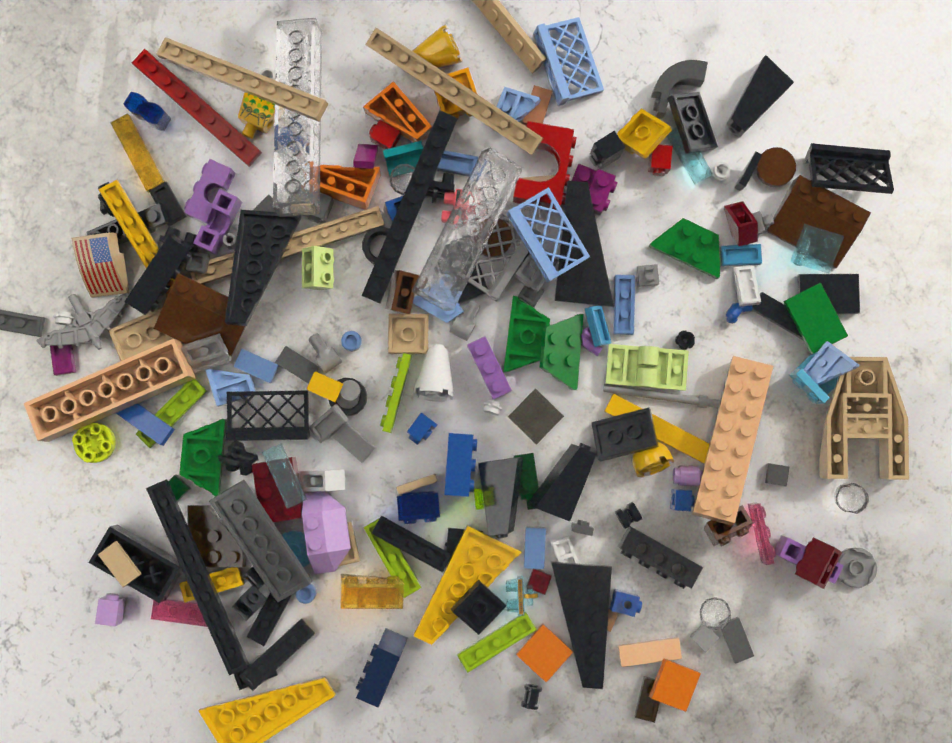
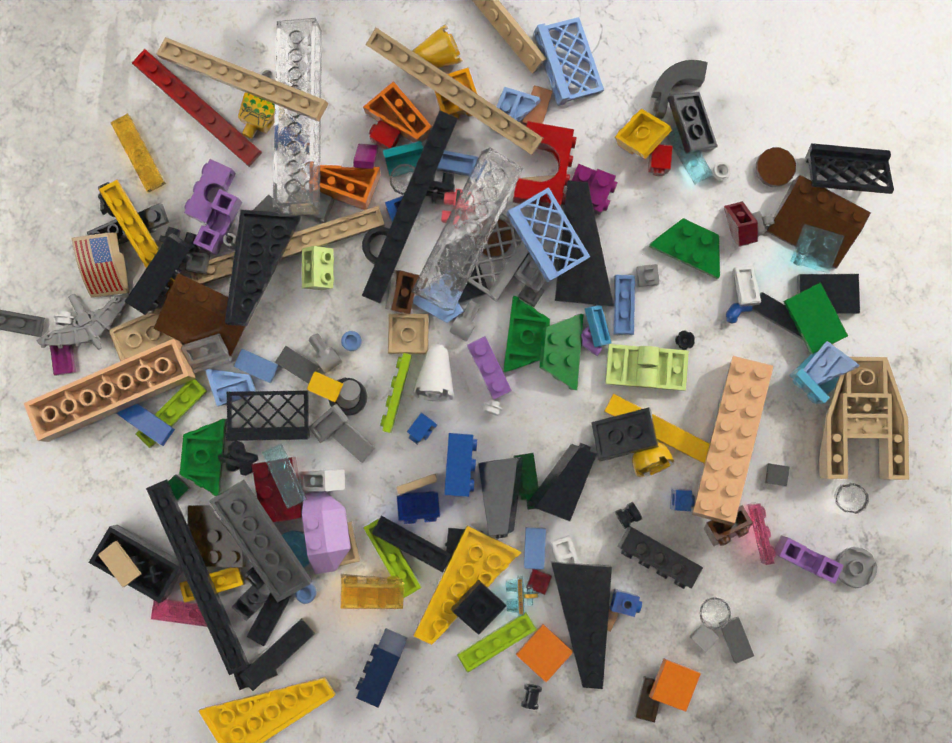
(94, 442): neon yellow tile -> none
(110, 610): lavender brick -> none
(147, 111): clear blue brick -> none
(164, 195): black tile -> none
(478, 498): clear neon green tile -> none
(535, 416): clear smoke tile -> none
(582, 527): dark grey plate -> none
(606, 150): black brick -> none
(649, 651): light nougat tile -> none
(687, 475): lavender brick -> none
(701, 401): light grey bar -> none
(741, 255): dark azure tile -> none
(748, 171): black tile -> none
(761, 92): black slope -> none
(818, 562): dark red brick -> none

